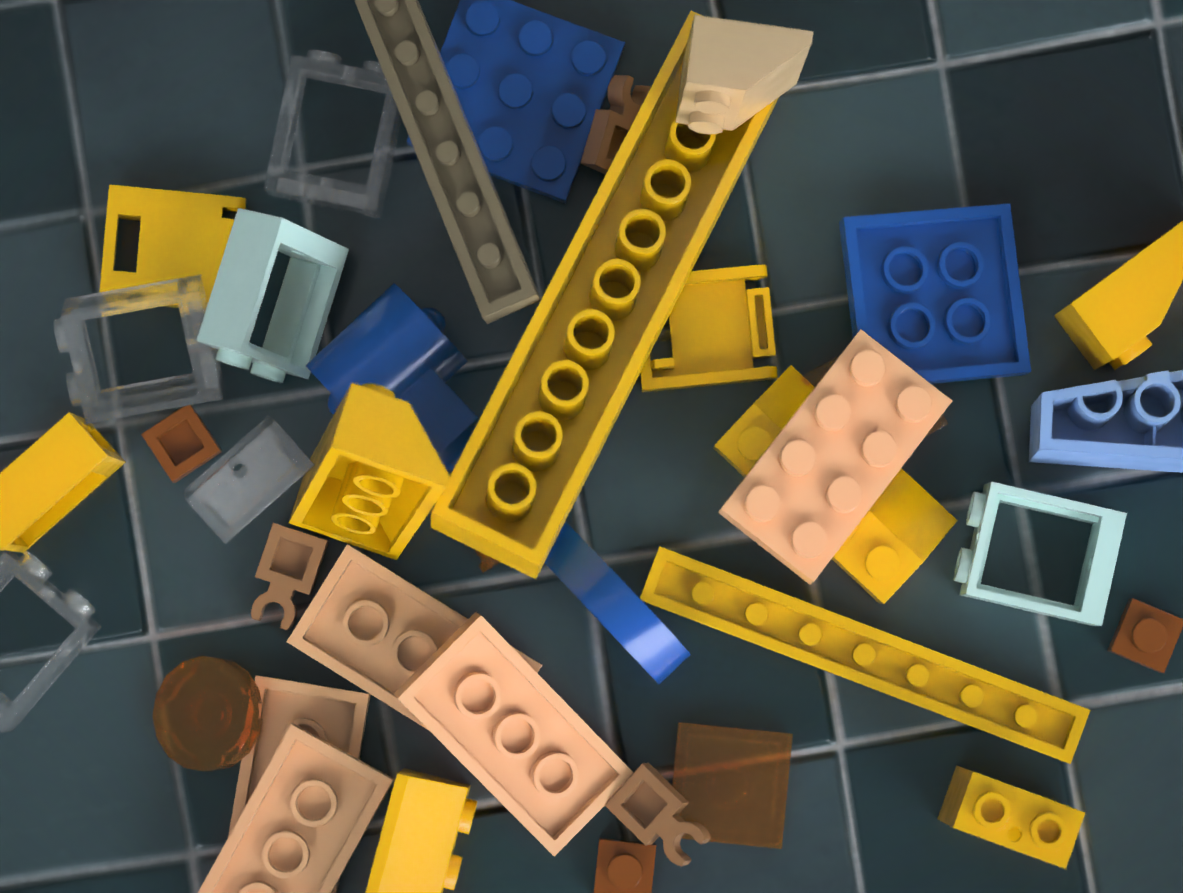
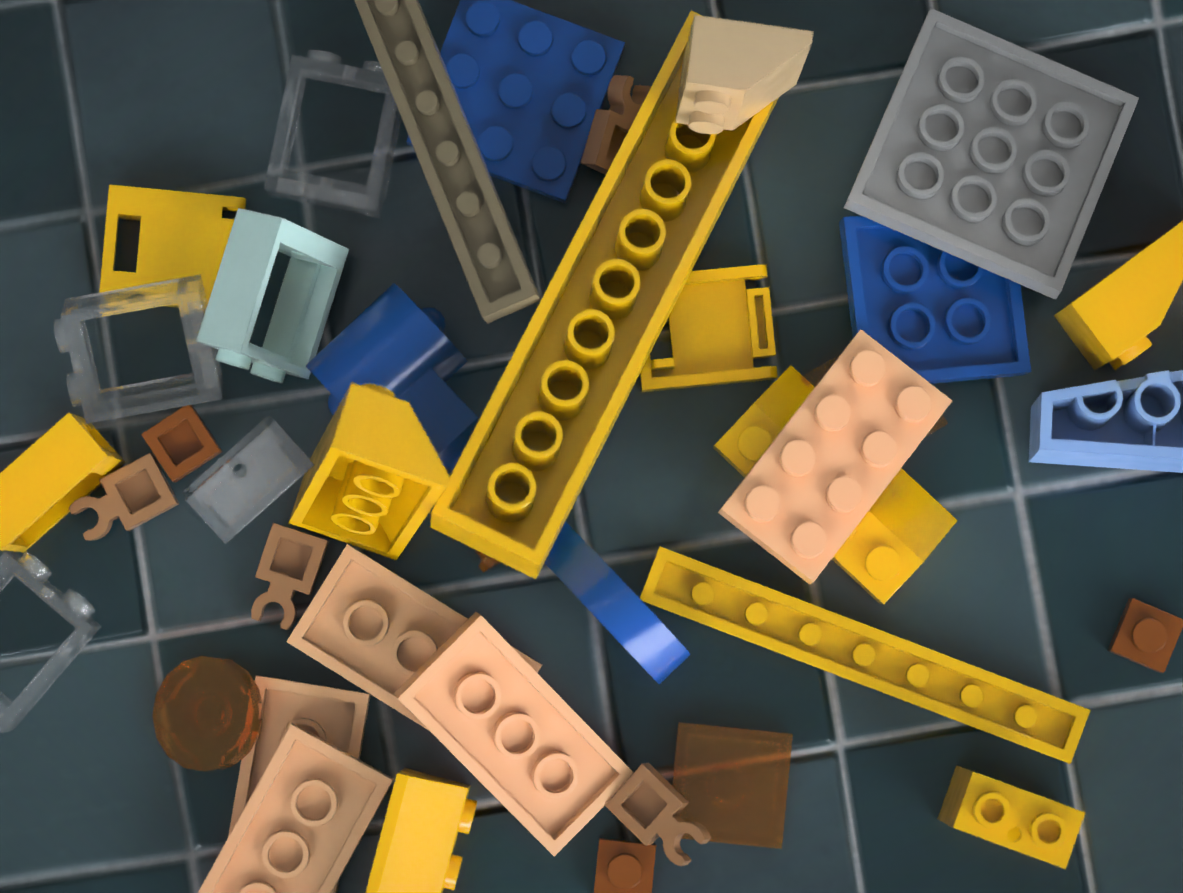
(133, 495): none -> medium nougat plate
(992, 153): none -> light grey plate
(1097, 564): light aqua window -> none

